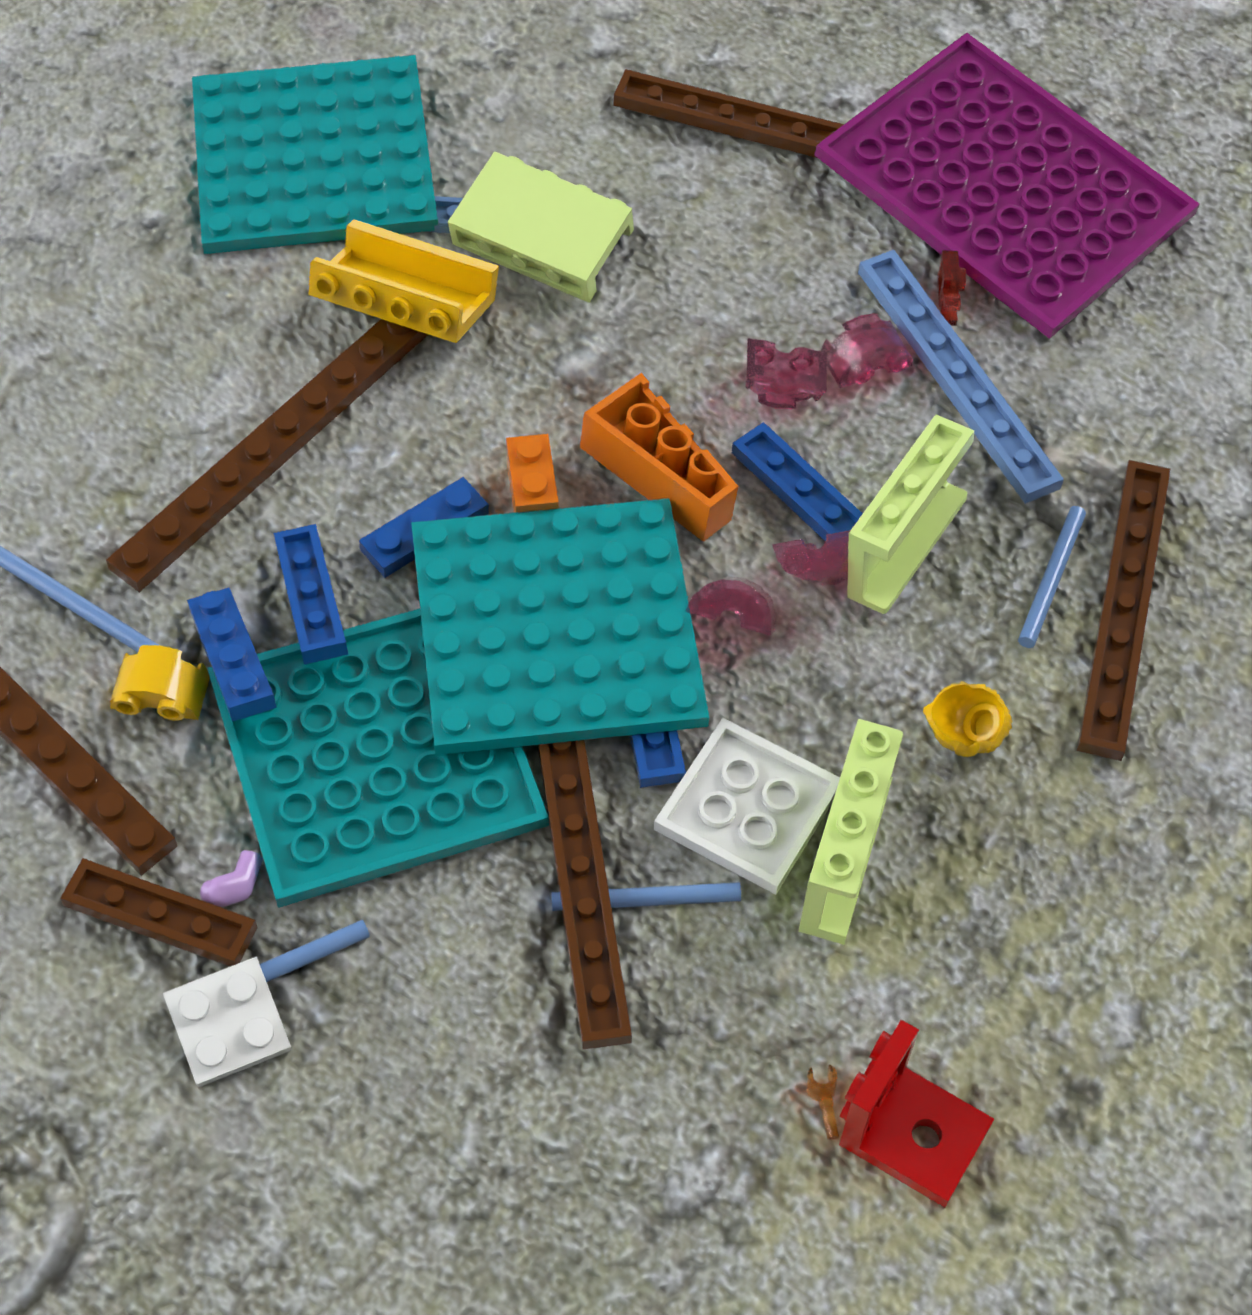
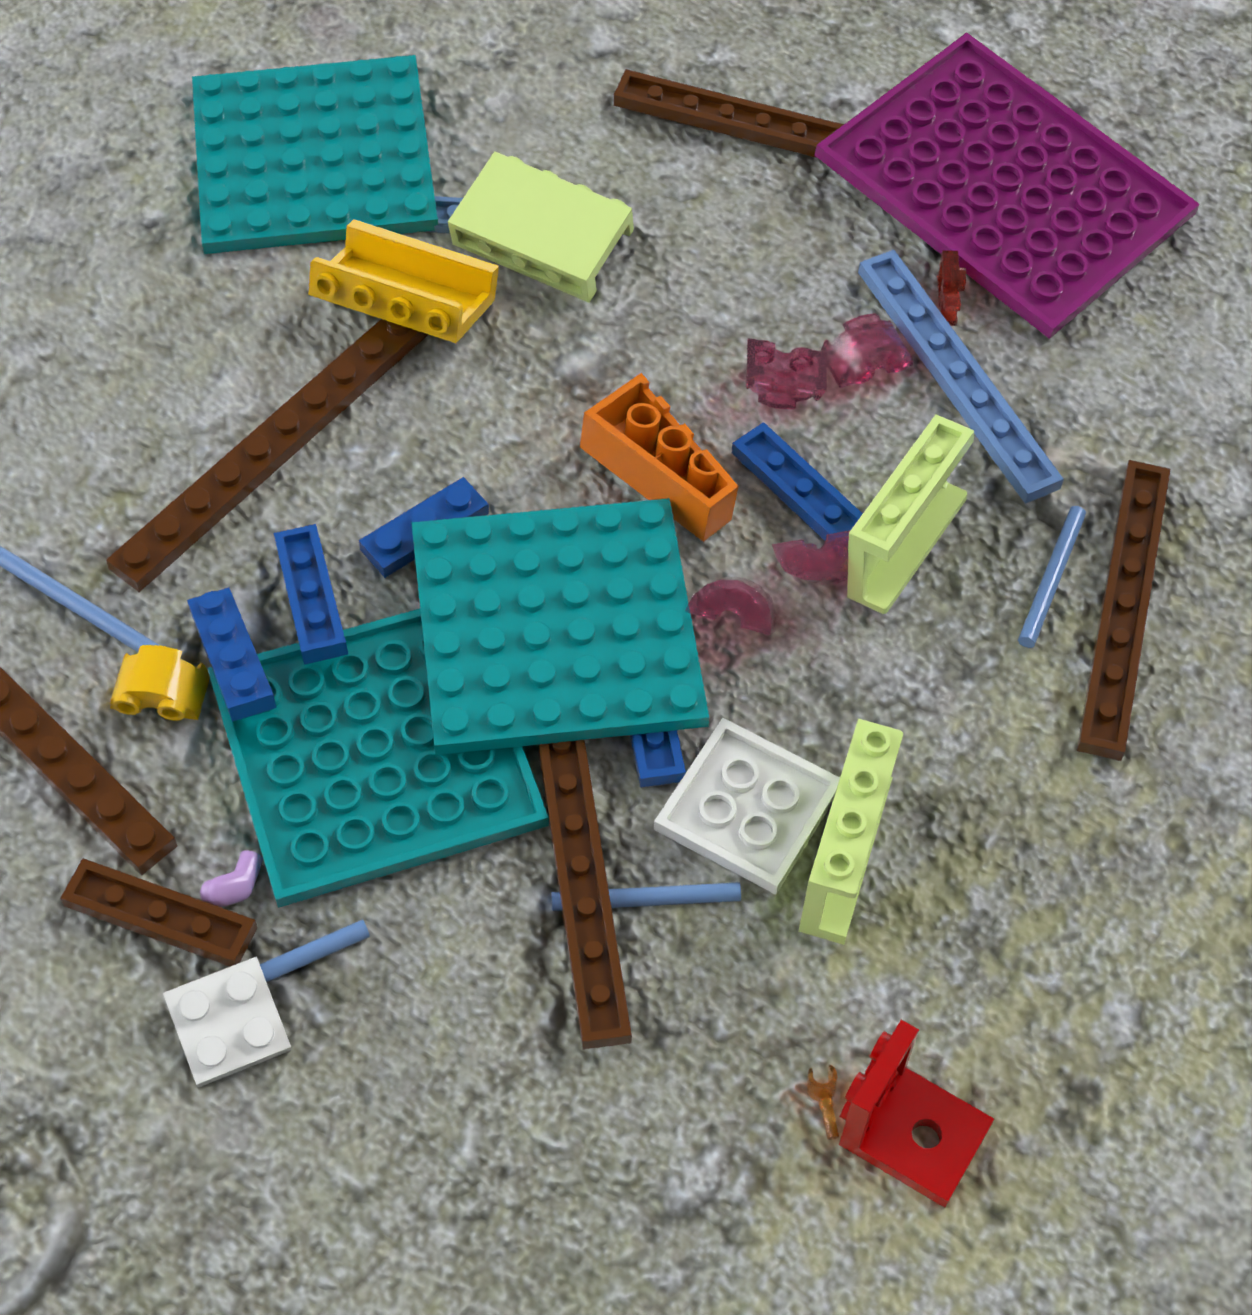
(531, 473): orange brick -> none
(969, 718): yellow hair -> none

